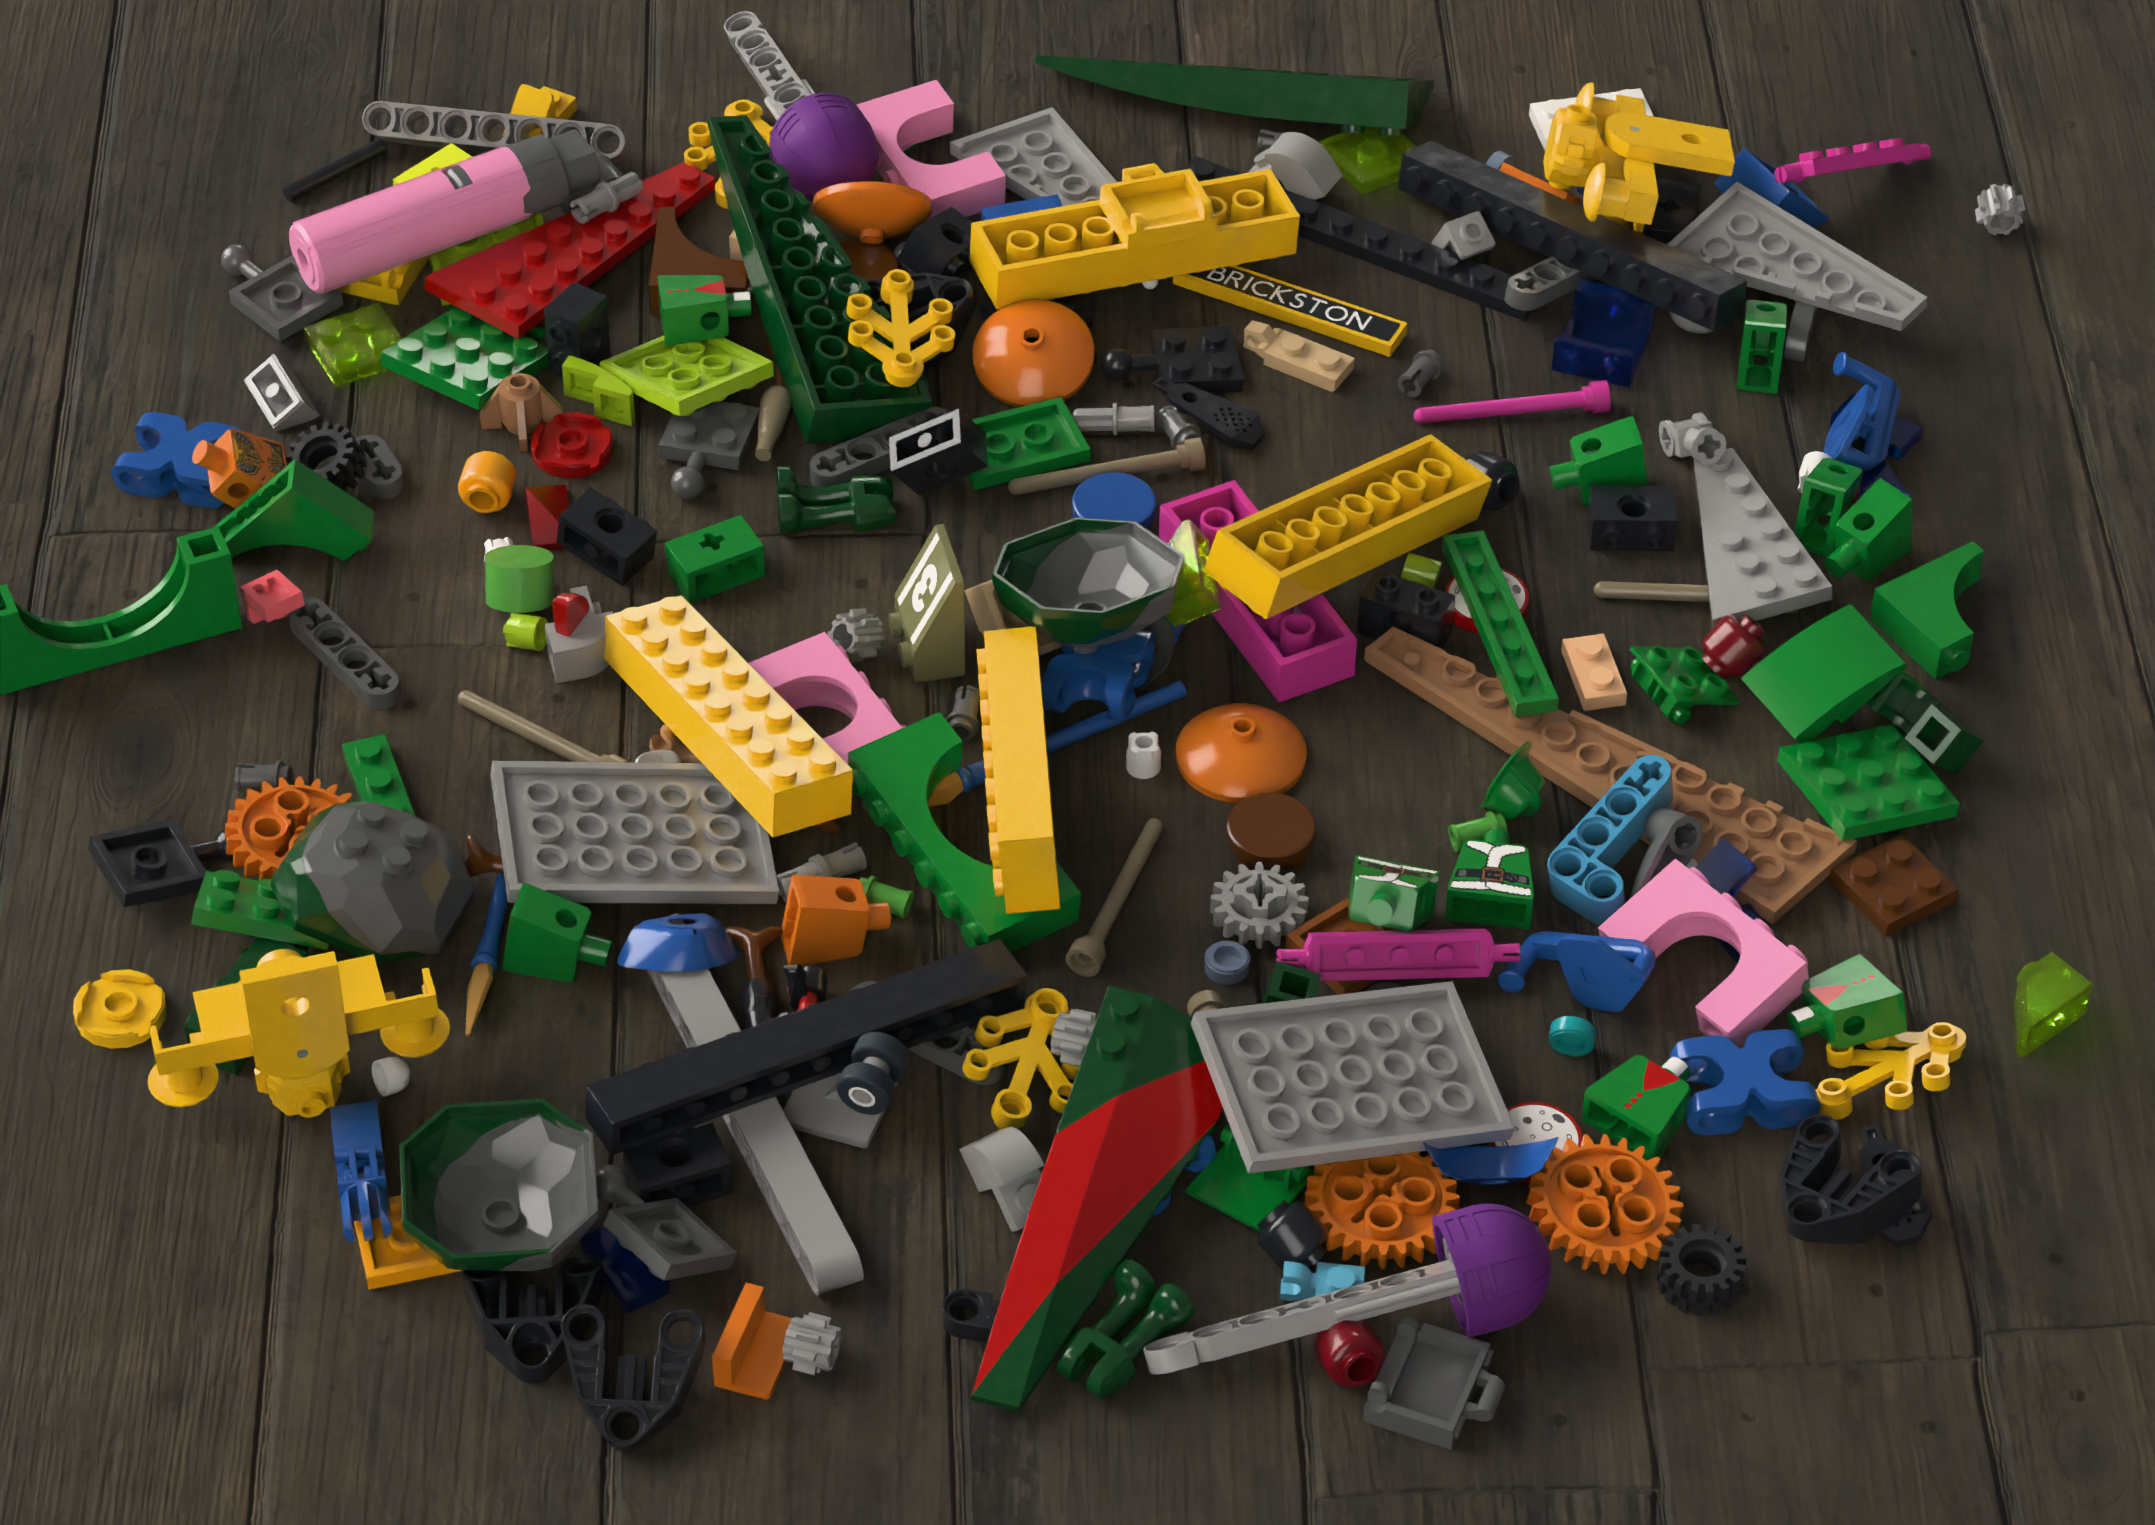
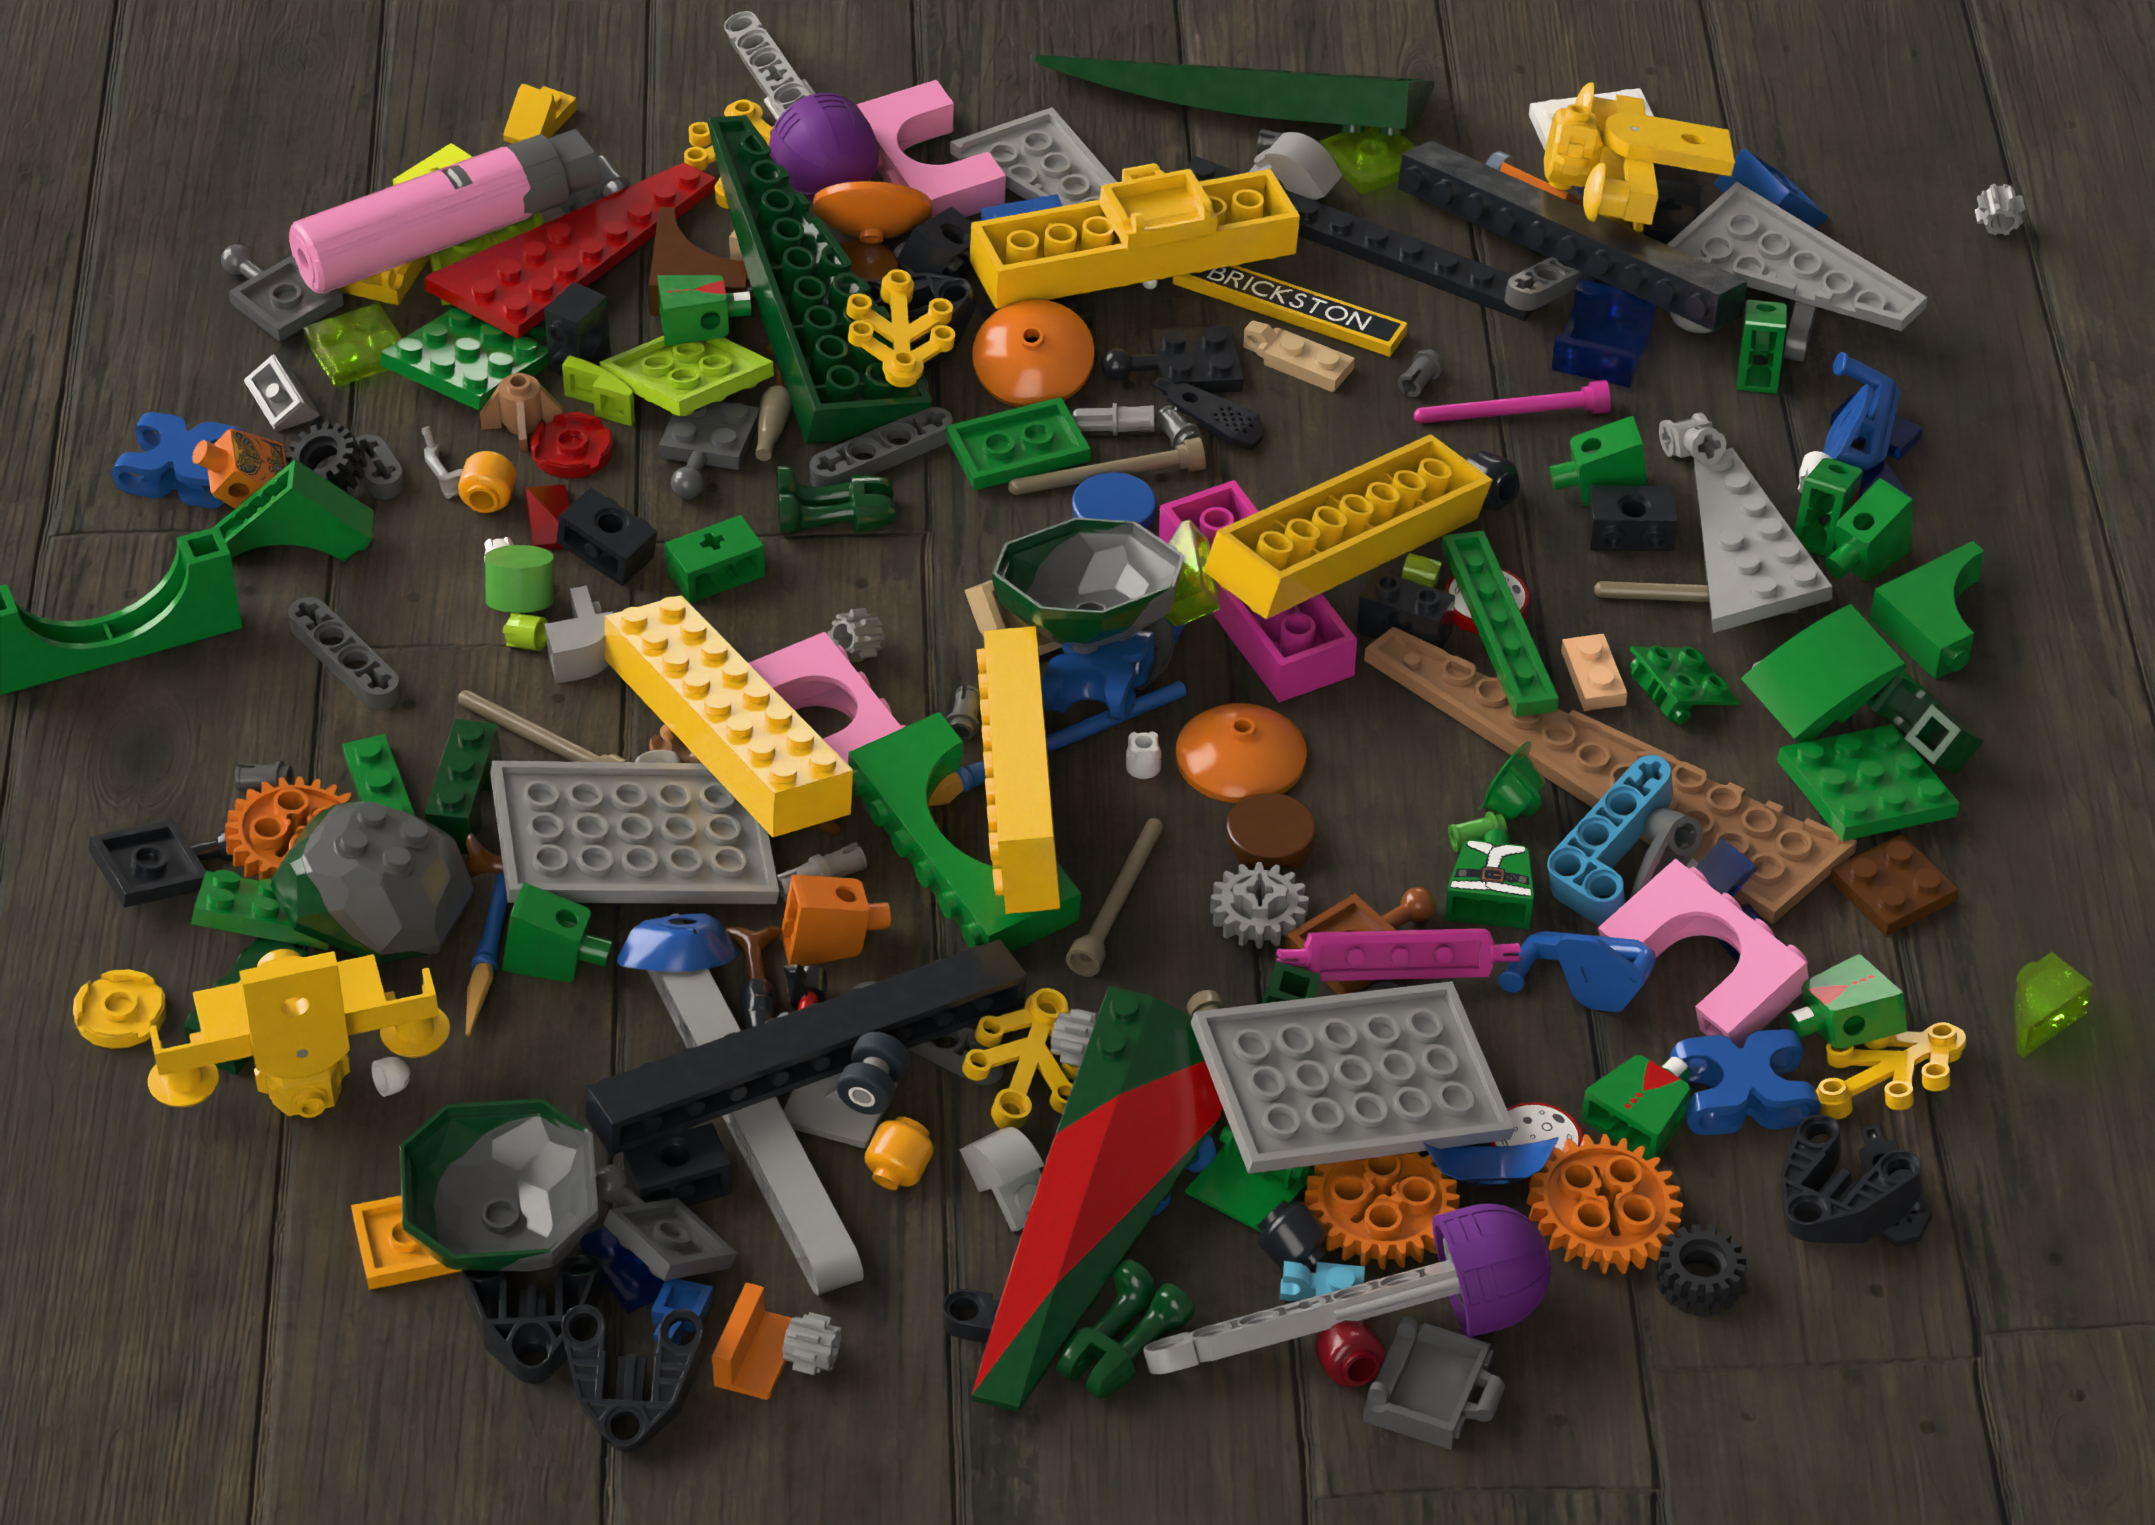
(270, 597): coral bracket -> none
(334, 170): black bar -> none
(360, 1168): blue arm -> none
(447, 480): none -> light grey piece
(462, 778): none -> dark green arch
(479, 127): light grey beam -> none
(569, 612): red tile -> none
(606, 197): light grey axle -> none
(679, 1295): none -> blue plate
(899, 900): bright green pin -> none
(899, 1153): none -> light orange head
(931, 612): olive slope -> none
(938, 451): black brick -> none
(1227, 962): sand blue tile -> none
(1390, 893): green torso -> none
(1465, 236): light grey bracket -> none
(1572, 1036): teal tile -> none
(1733, 646): dark red head -> none
(1842, 160): dark pink plate -> none

